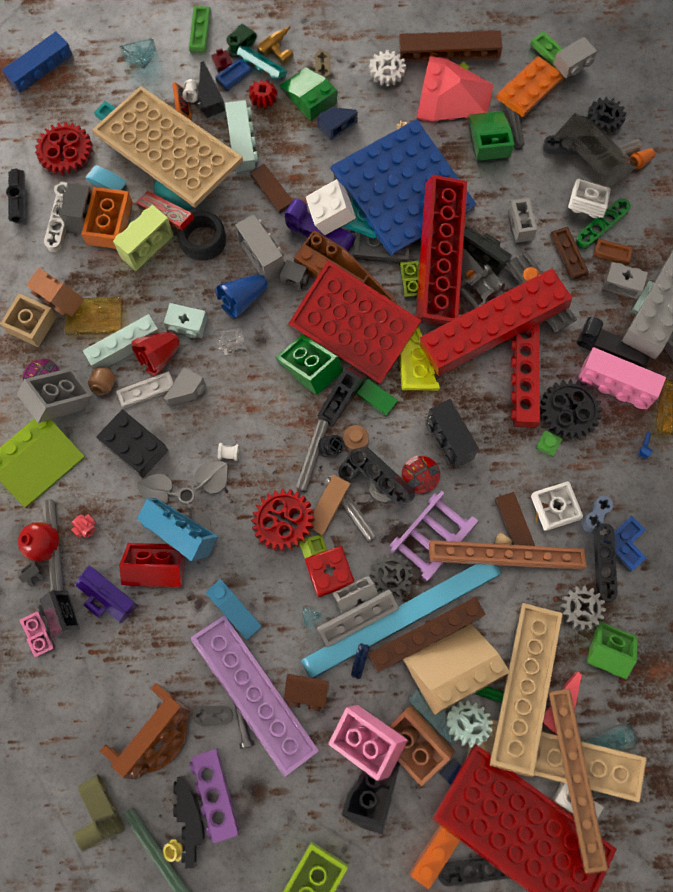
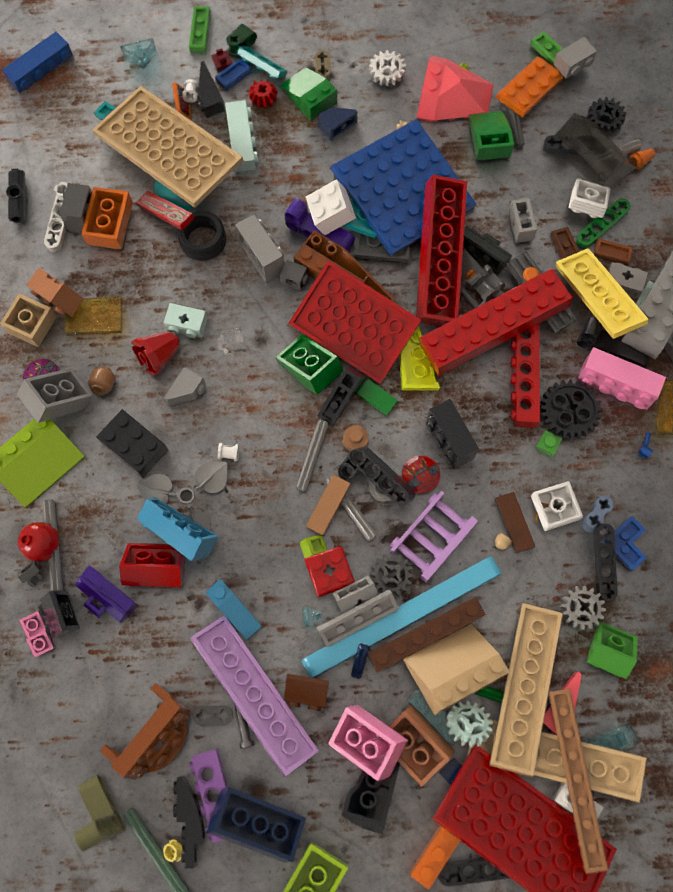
(54, 148): red gear -> none
(83, 526): coral gear -> none
(104, 178): medium azure slope -> none
(119, 344): light aqua brick -> none
(143, 237): yellowish green brick -> none
(145, 390): white tile -> none
(240, 293): blue cone -> none
(256, 825): none -> dark blue brick
(271, 43): pearl gold piece -> none
(271, 188): reddish brown tile -> none
(273, 535): red gear -> none
(331, 445): black wheel -> none
(410, 278): lime slope -> none
(451, 45): reddish brown brick -> none
(507, 555): nougat tile -> none
(601, 293): none -> light yellow plate

